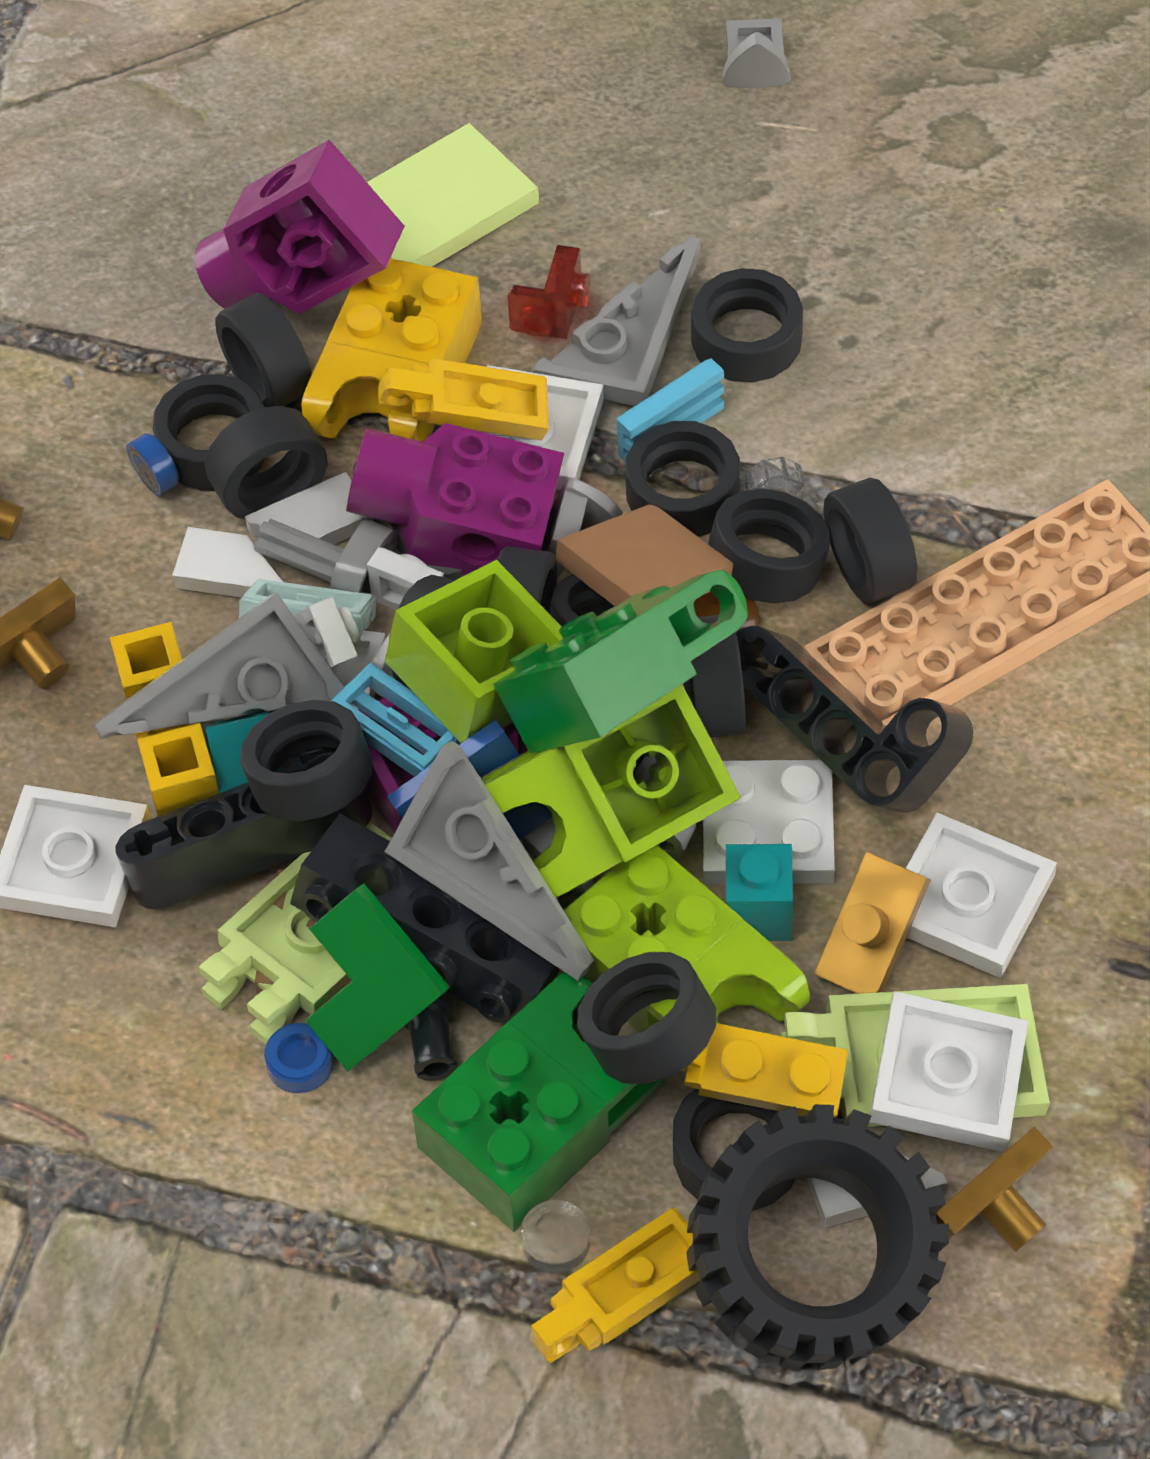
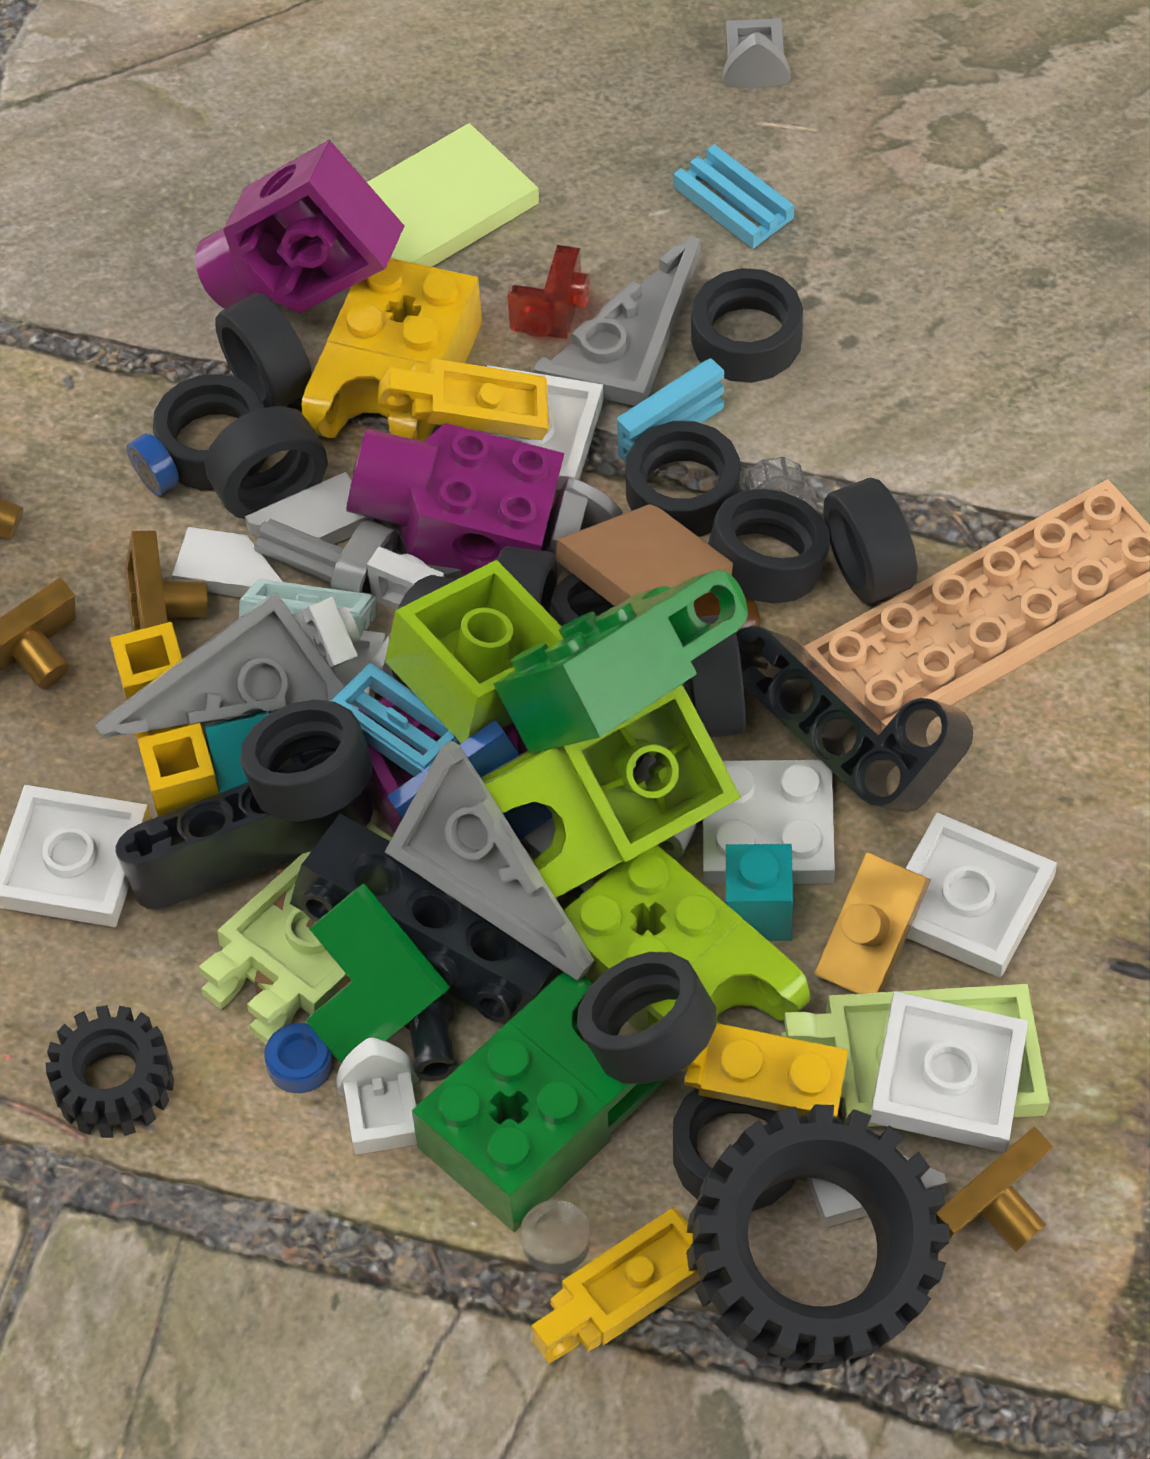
(102, 1038): none -> black tyre
(151, 597): none -> pearl gold tile
(378, 1096): none -> white tile
(741, 191): none -> medium azure tile

